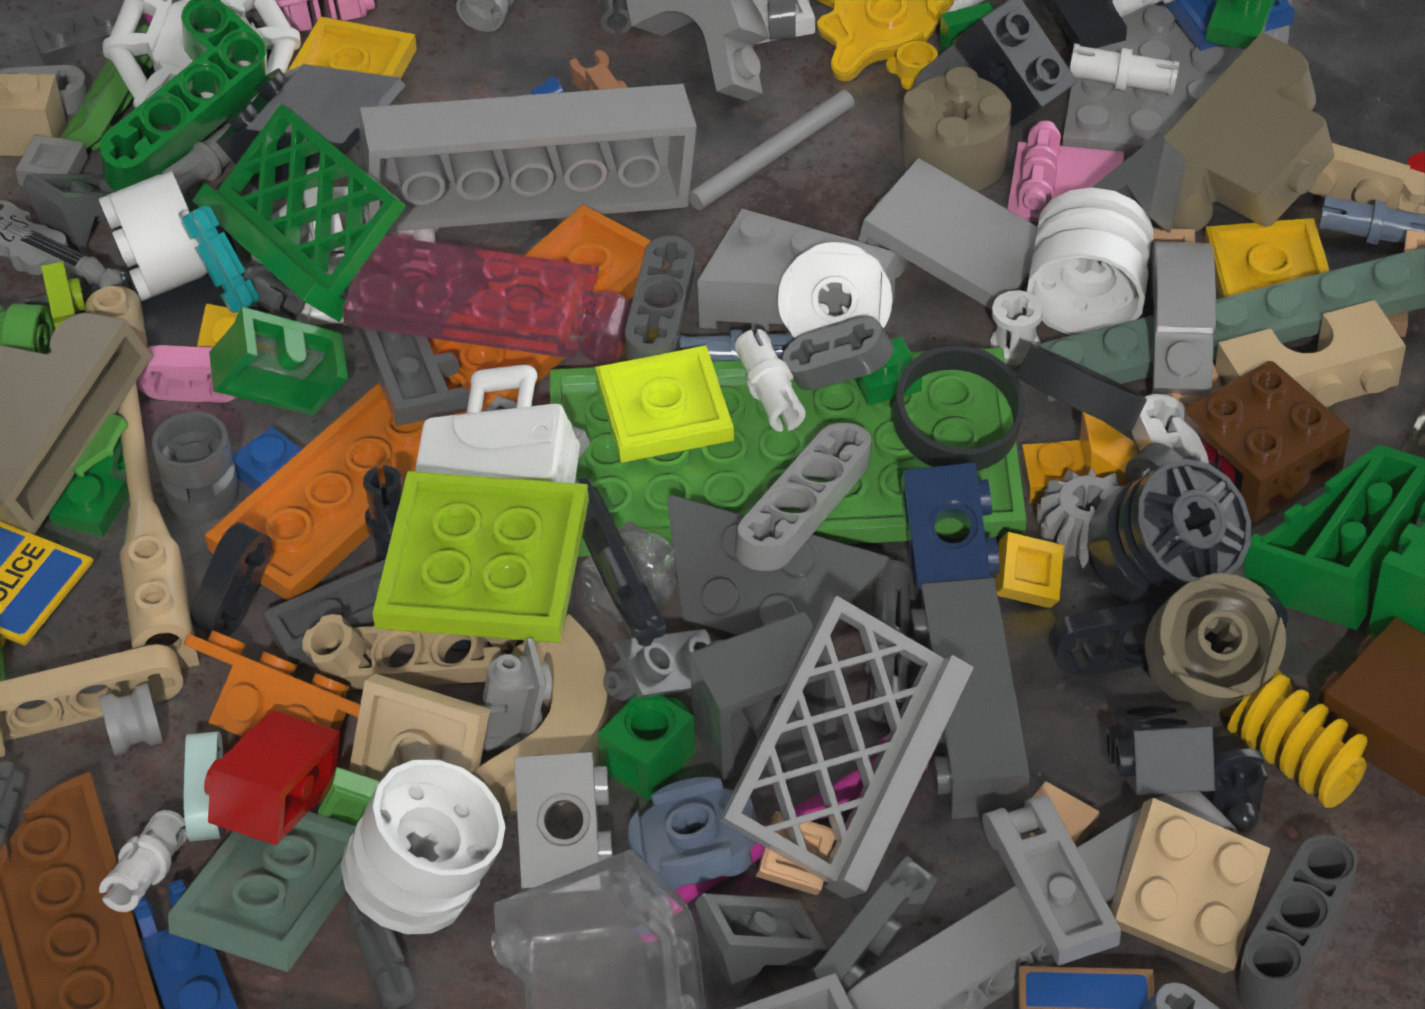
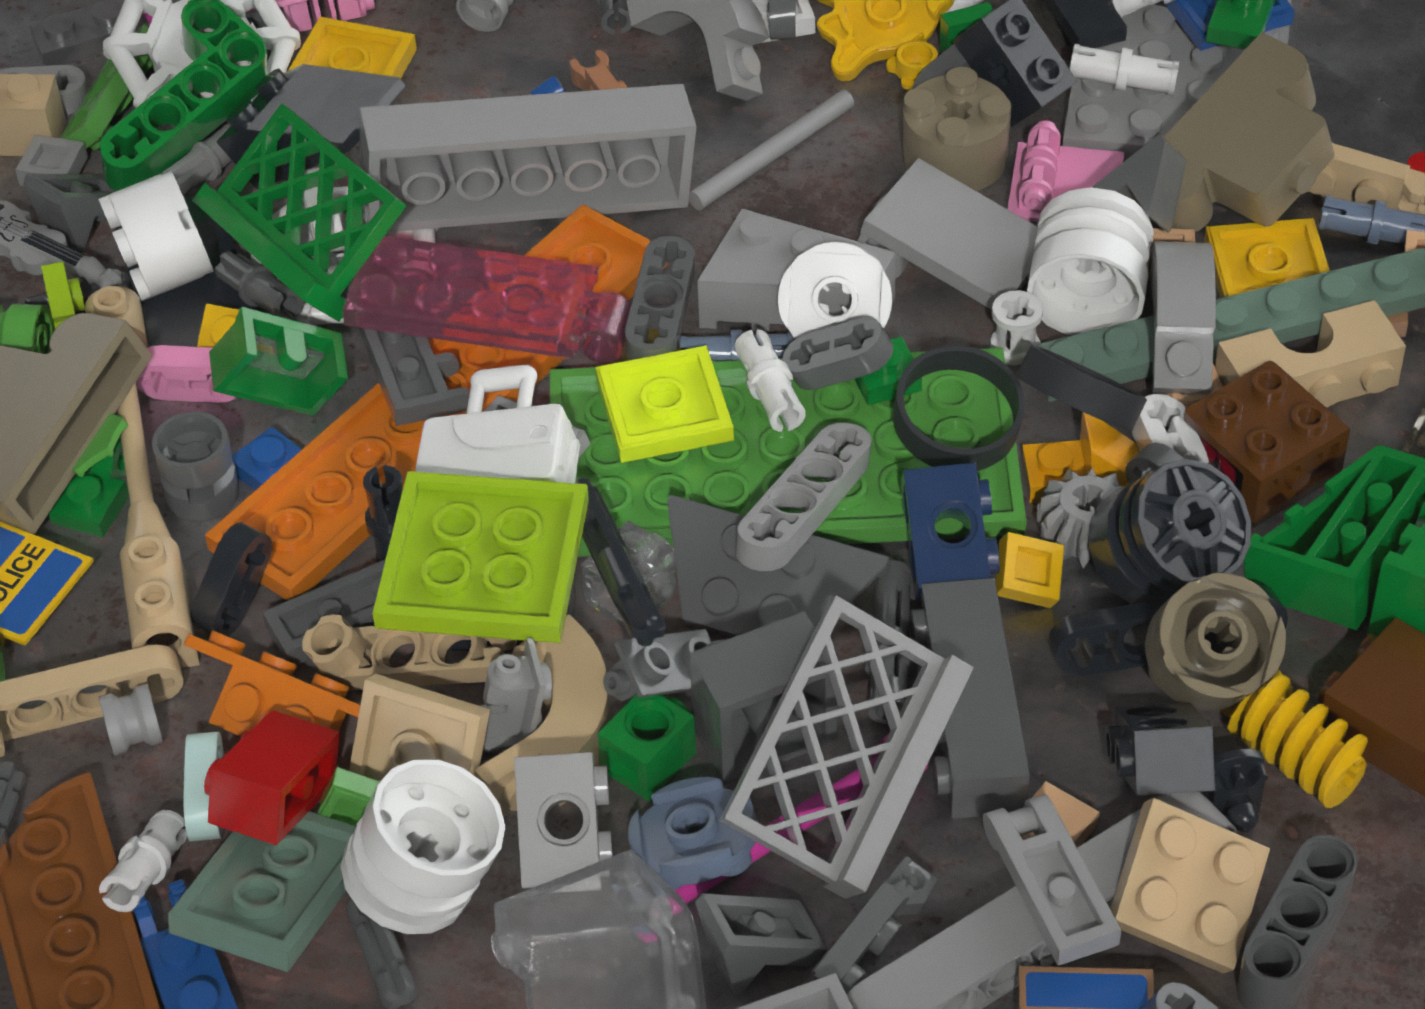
(219, 259): teal axle -> none
(775, 868): light nougat tile -> none

